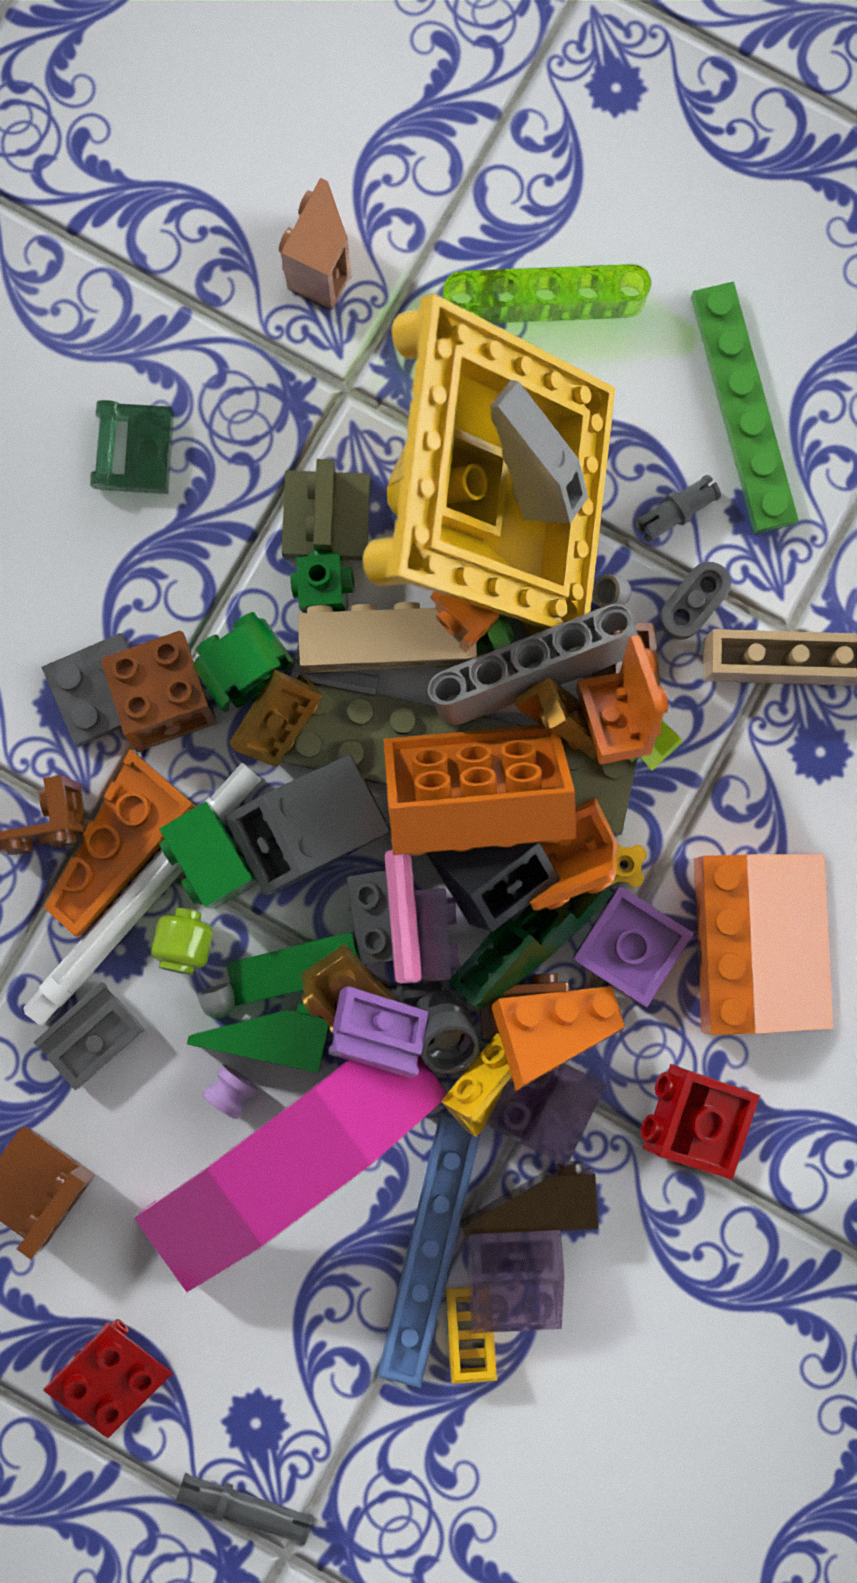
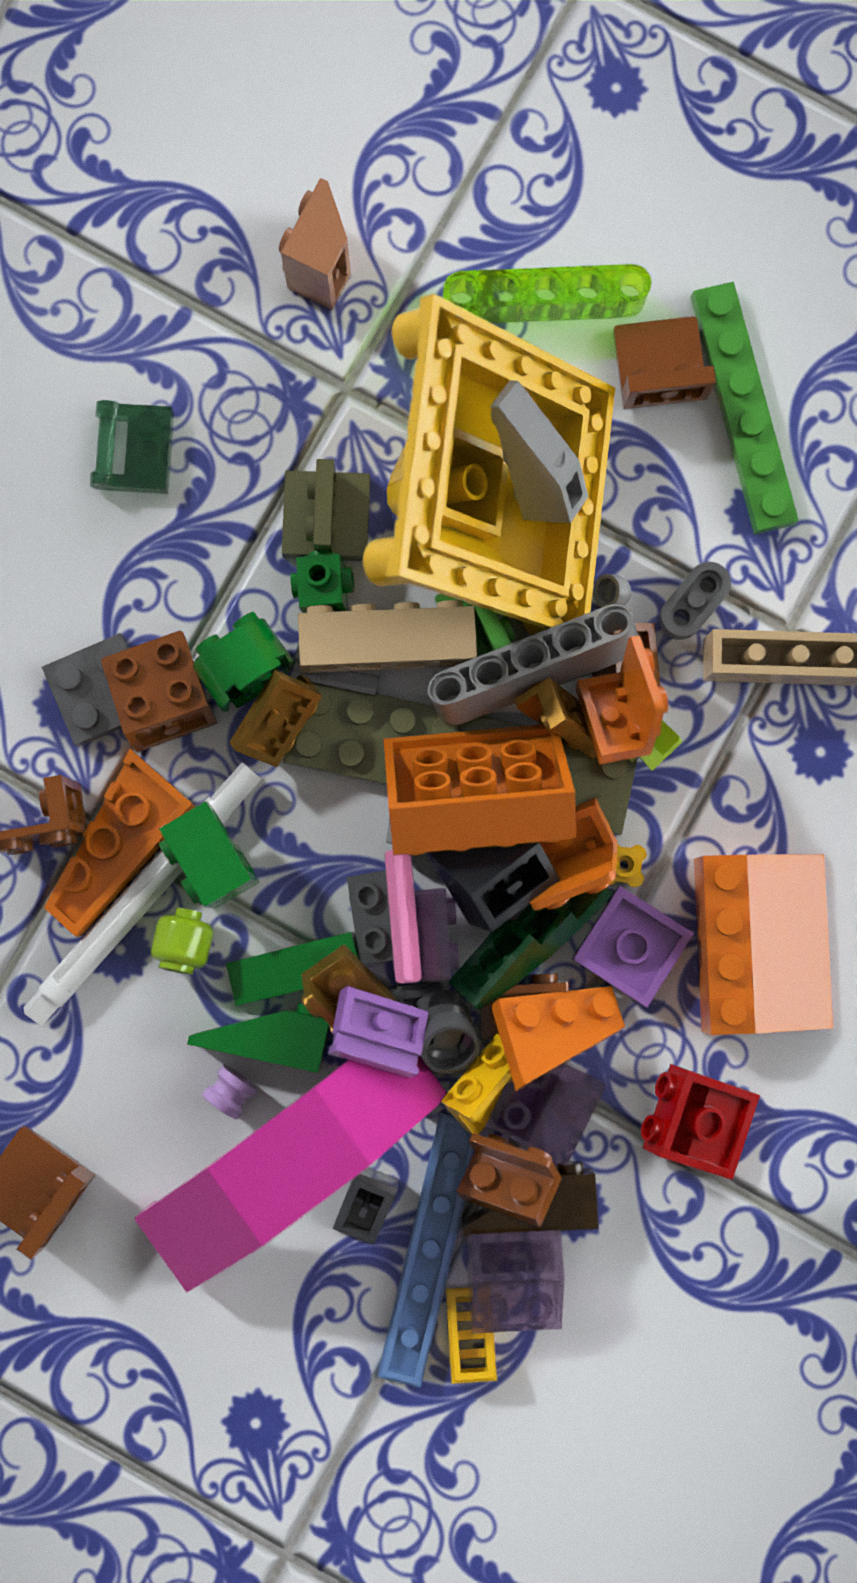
(89, 1036): flat silver plate -> none
(107, 1379): red hinge -> none
(217, 1000): light grey hinge -> none
(244, 1508): dark grey pin -> none
(307, 825): dark grey slope -> none
(366, 1205): none -> dark grey slope
(463, 618): orange brick -> none
(510, 1179): none -> dark orange bracket
(661, 363): none -> dark orange bracket
(678, 508): dark grey pin -> none

